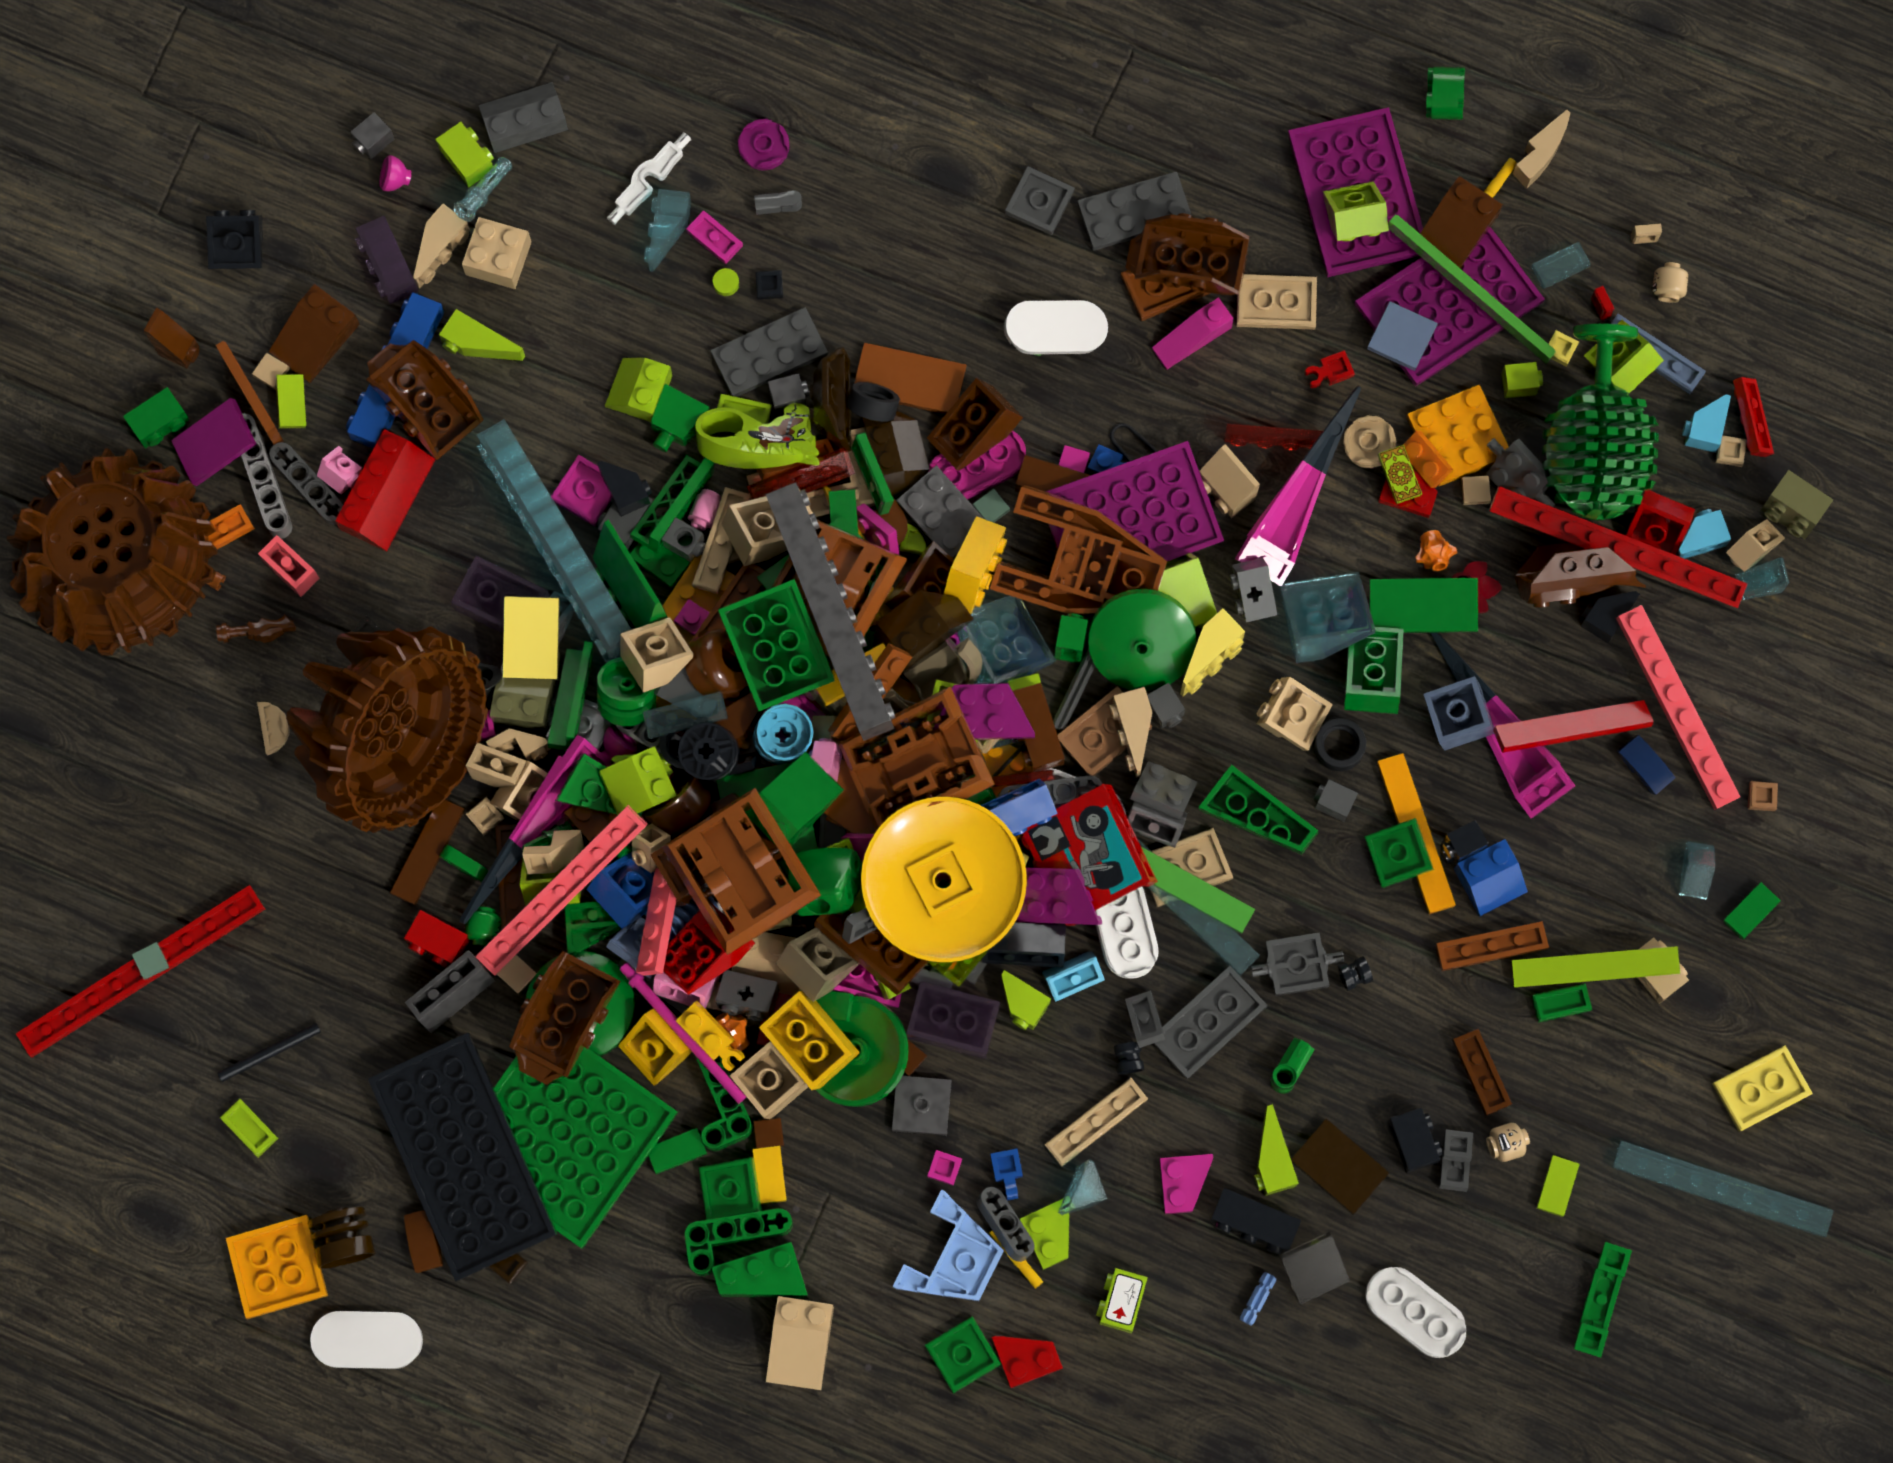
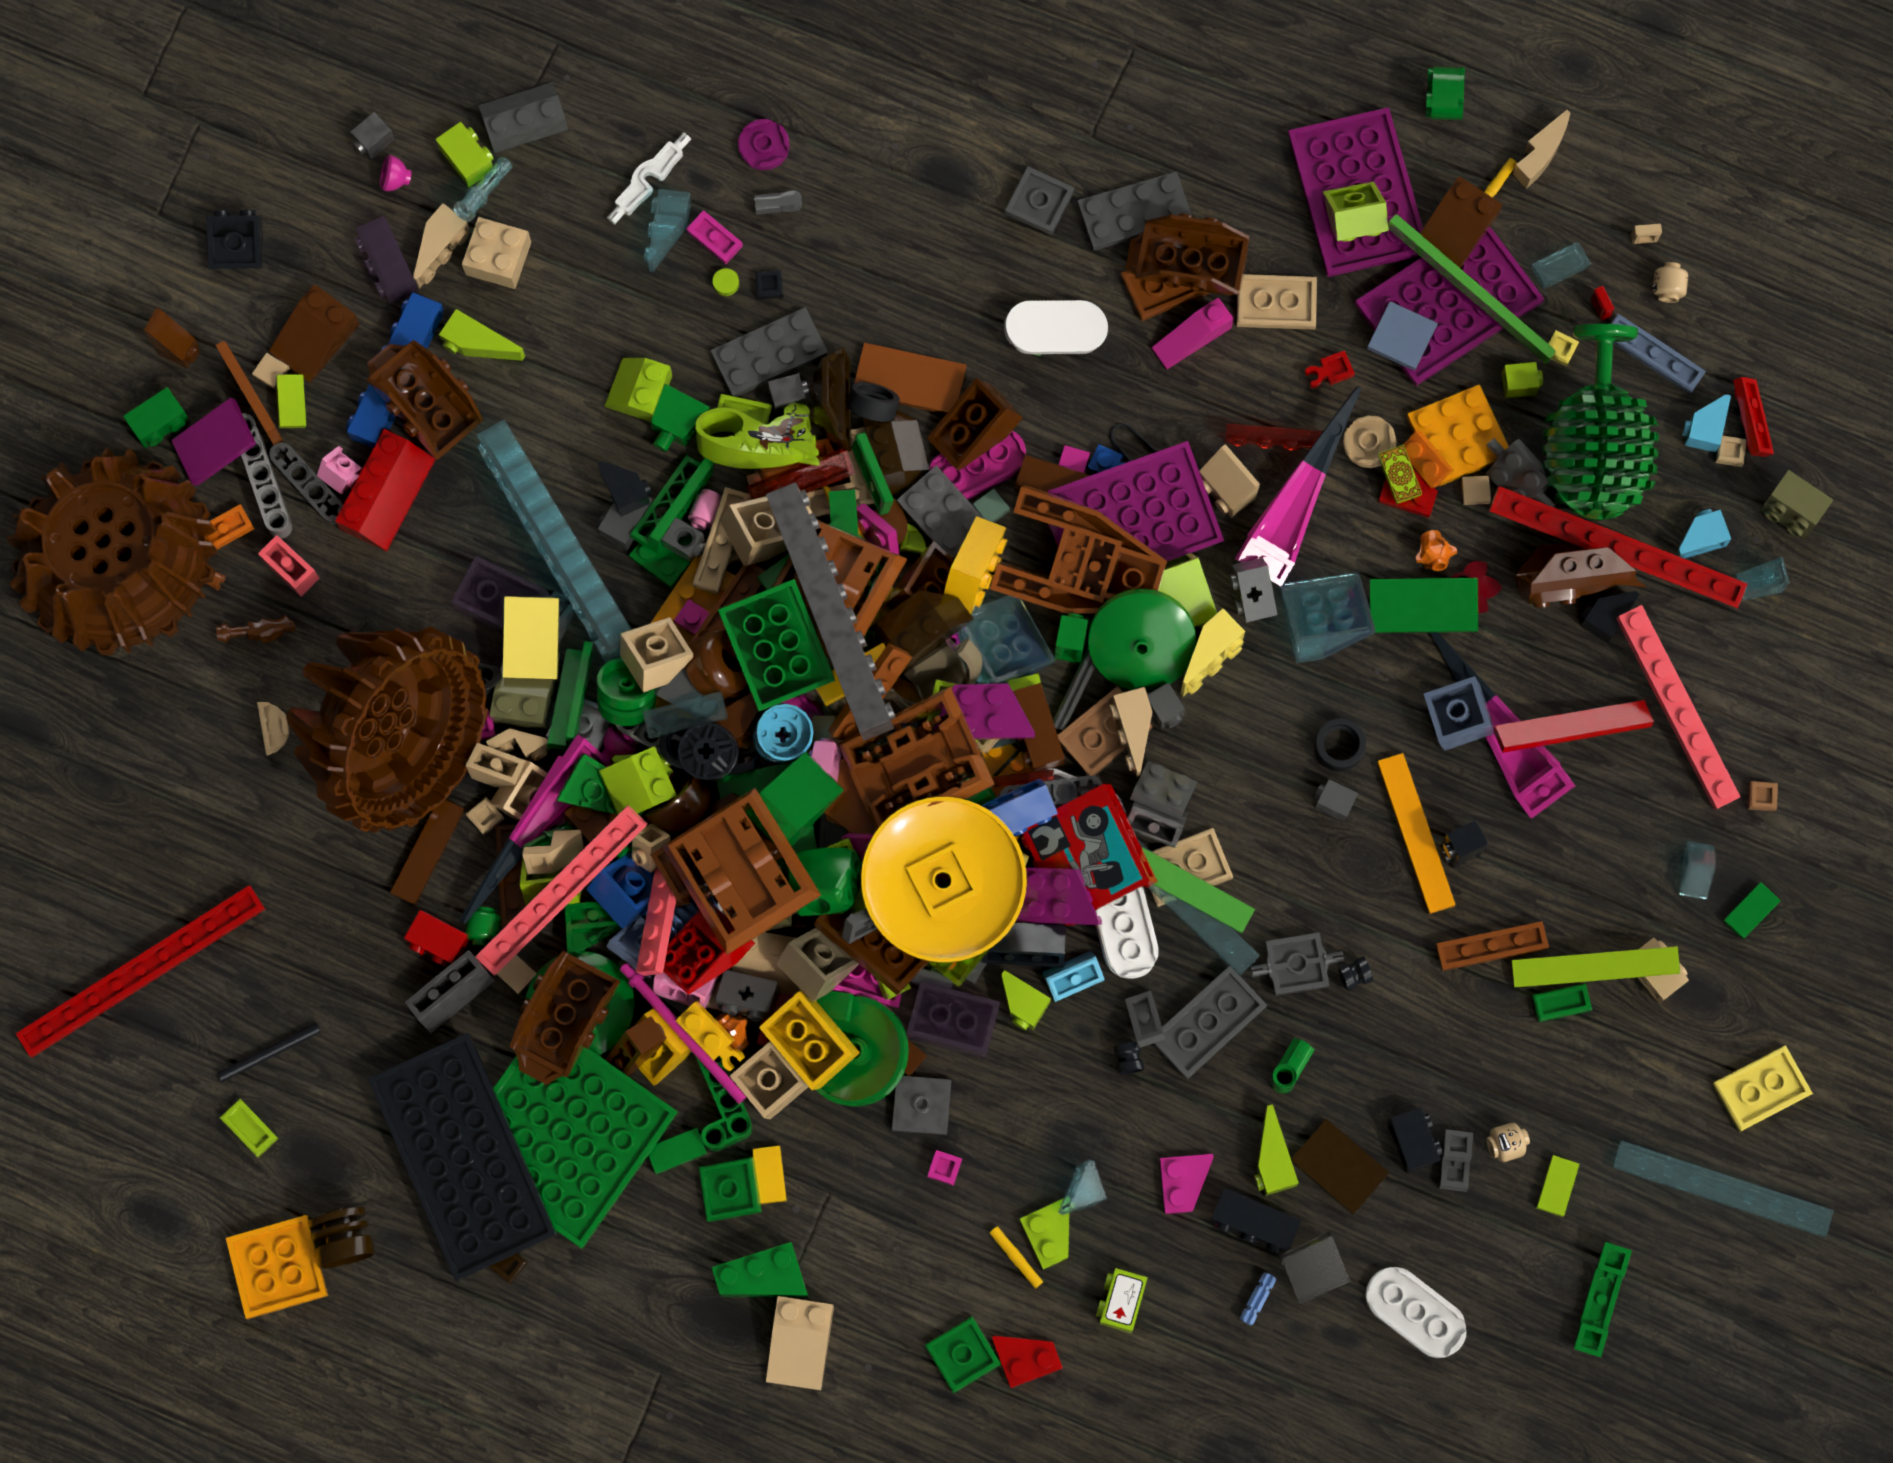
(150, 961): sand green tile -> none
(366, 1340): white tile -> none
(422, 1242): reddish brown slope -> none
(463, 863): green beam -> none
(583, 491): dark pink tile -> none
(625, 580): green slope -> none
(637, 1046): none -> reddish brown slope
(739, 1234): green beam -> none
(768, 1133): reddish brown tile -> none
(964, 1263): light blue wing -> none
(1007, 1168): blue plate -> none
(1007, 1212): dark grey beam -> none
(1096, 1122): tan tile -> none
(1253, 809): green wedge -> none
(1293, 712): tan plate -> none
(1375, 672): green slope -> none
(1399, 853): green tile -> none
(1482, 1072): reddish brown plate -> none
(1491, 877): blue slope -> none
(1630, 361): lime slope -> none
(1646, 764): dark blue slope -> none
(1660, 522): red slope -> none
(1754, 545): tan slope -> none

